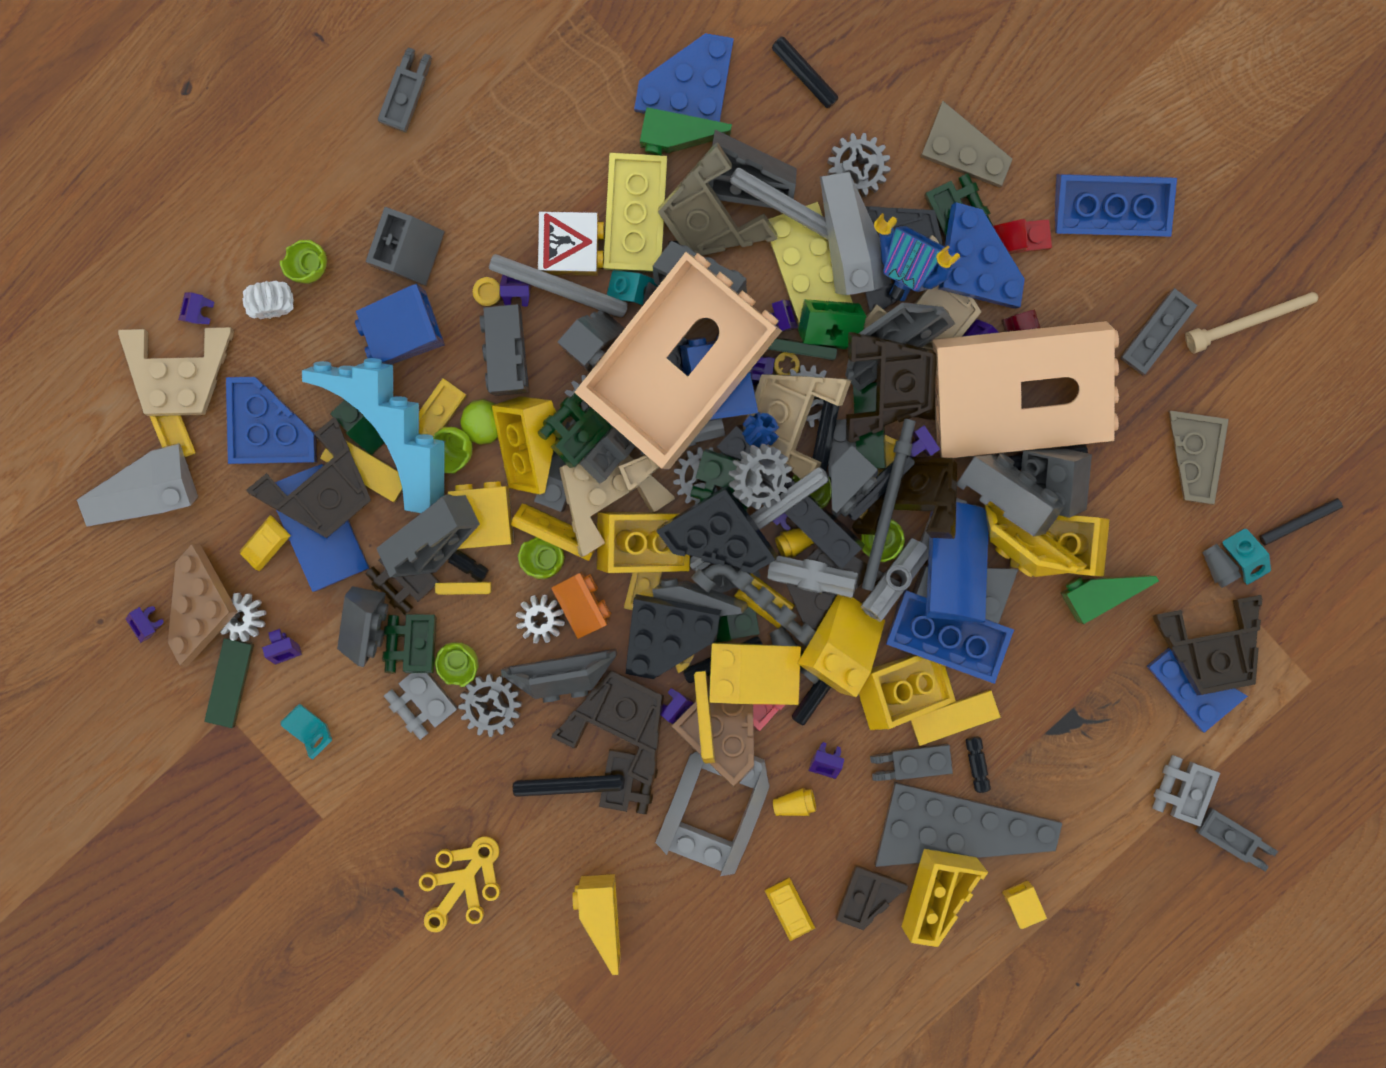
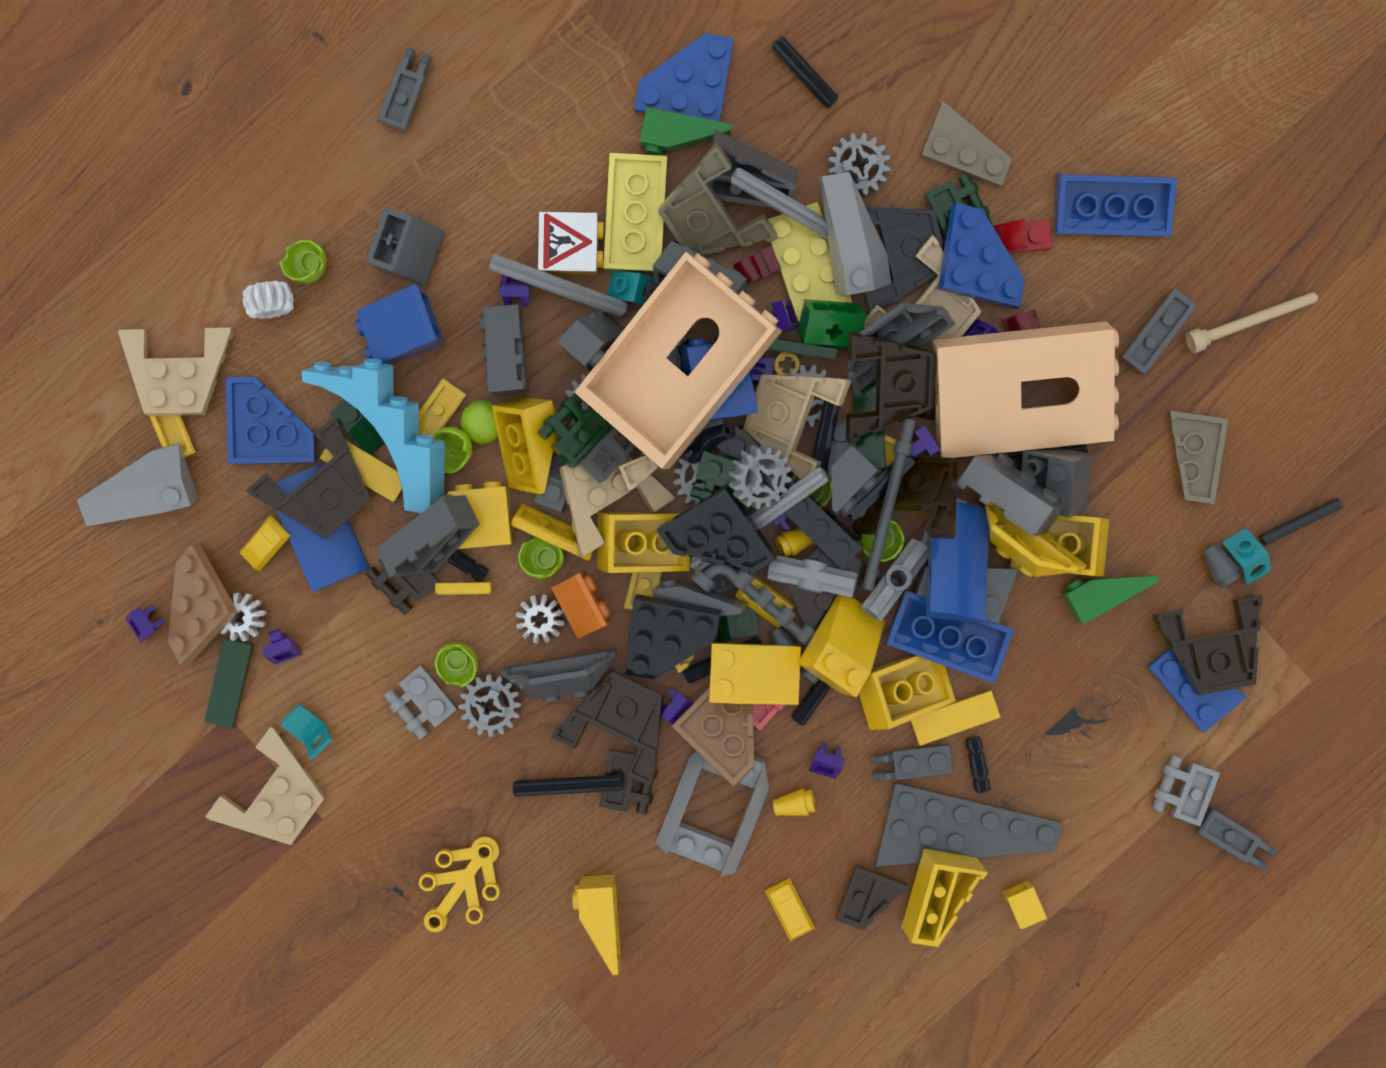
(191, 308): dark purple tile -> none
(283, 803): none -> tan wing
(361, 624): dark grey slope -> none
(418, 643): dark green plate -> none
(487, 292): yellow tile -> none
(704, 717): yellow tile -> none
(707, 440): none -> black arm
(759, 266): none -> dark red leg
(760, 429): blue gear -> none
(912, 258): torso -> none

